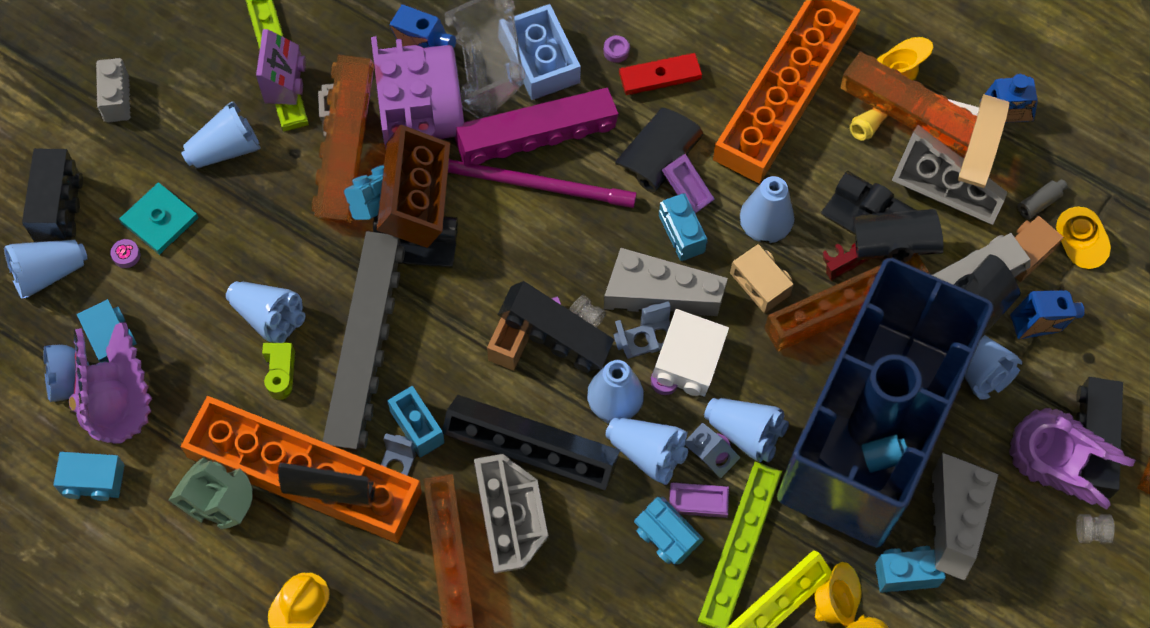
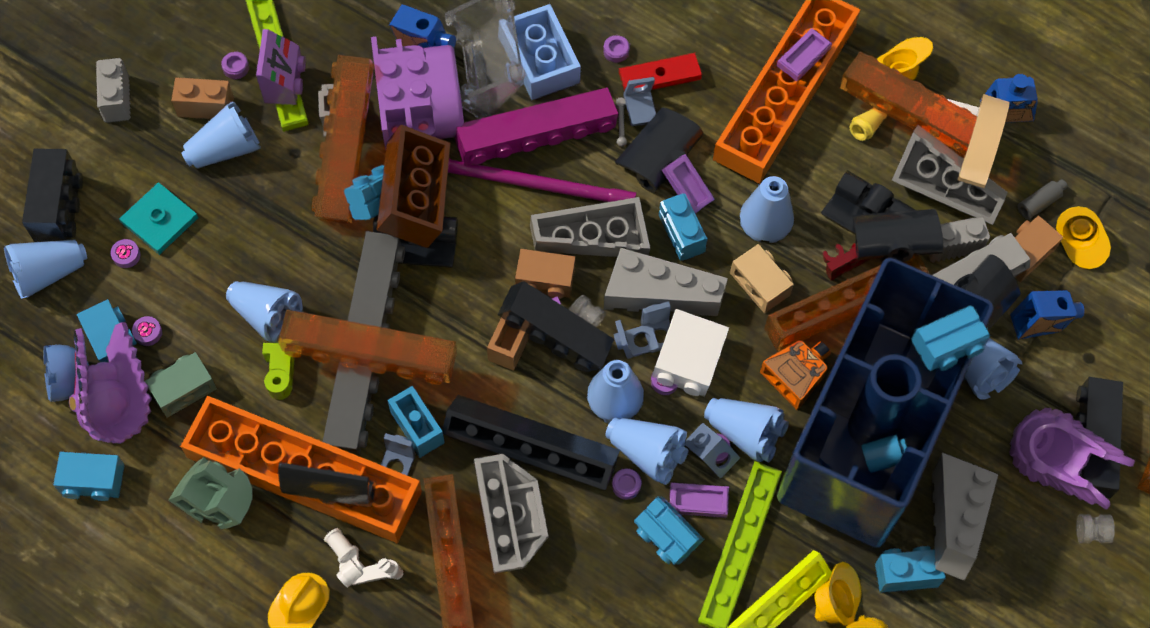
(147, 331): none -> medium lavender tile
(180, 384): none -> sand green brick
(200, 97): none -> medium nougat brick
(235, 65): none -> medium lavender tile
(351, 569): none -> white pin
(368, 347): none -> clear orange brick
(546, 272): none -> medium nougat brick
(592, 229): none -> light grey wedge
(620, 104): none -> light grey hinge
(626, 484): none -> medium lavender tile
(639, 101): none -> sand blue bracket
(796, 371): none -> torso
(804, 54): none -> medium lavender tile
(950, 339): none -> dark azure brick
(962, 238): none -> light grey brick

